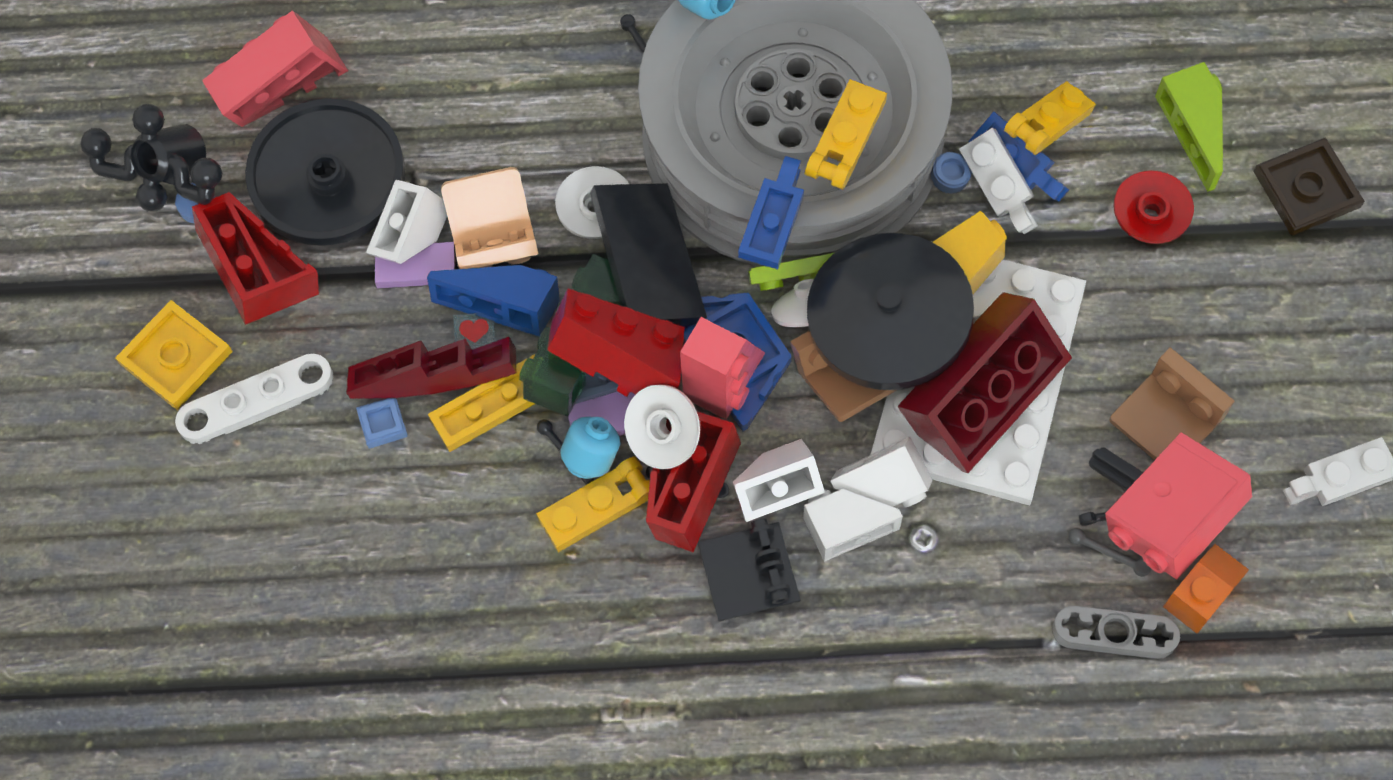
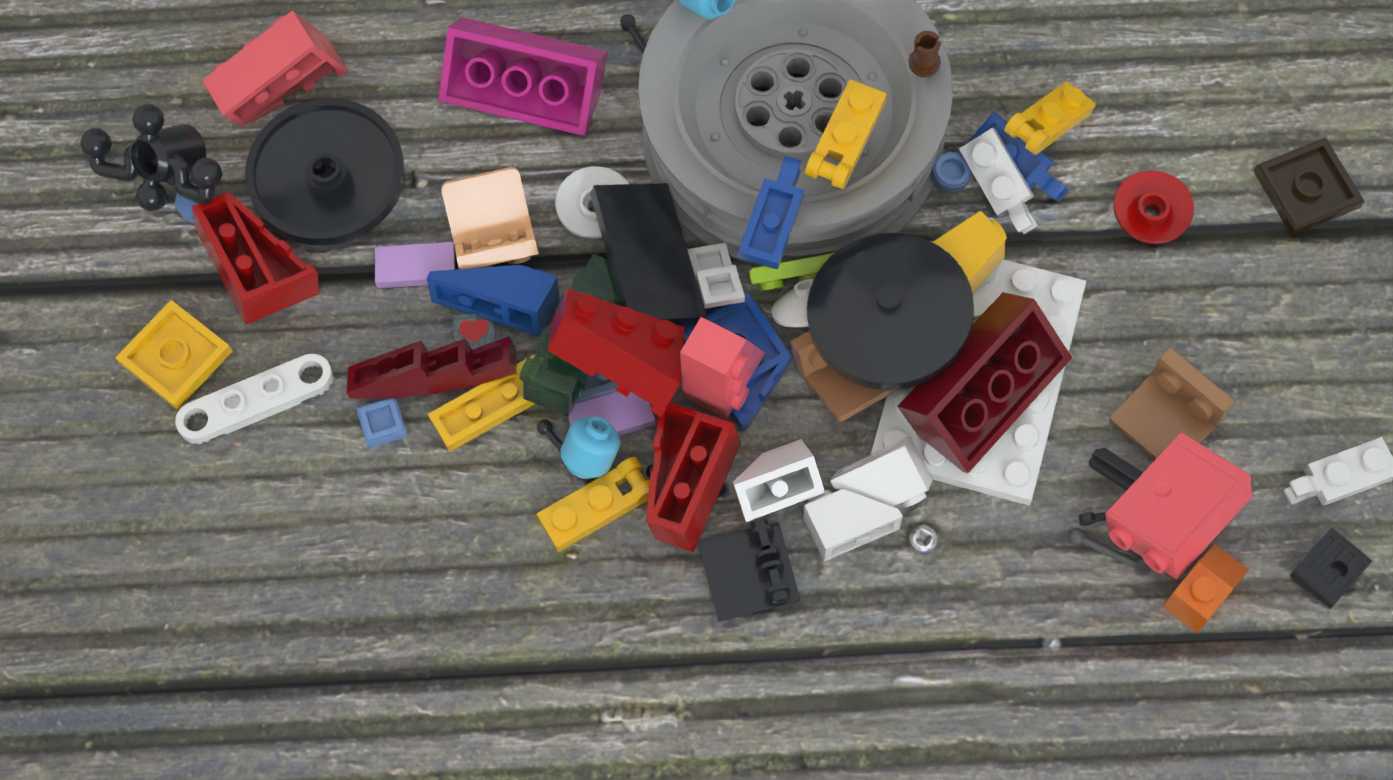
(408, 223): white slope -> none
(521, 75): none -> dark pink slope
(647, 428): white dish -> none
(716, 275): none -> white slope
(925, 59): none -> reddish brown pin
(1146, 646): light grey beam -> none
(1194, 110): lime slope -> none
(1331, 568): none -> black piece

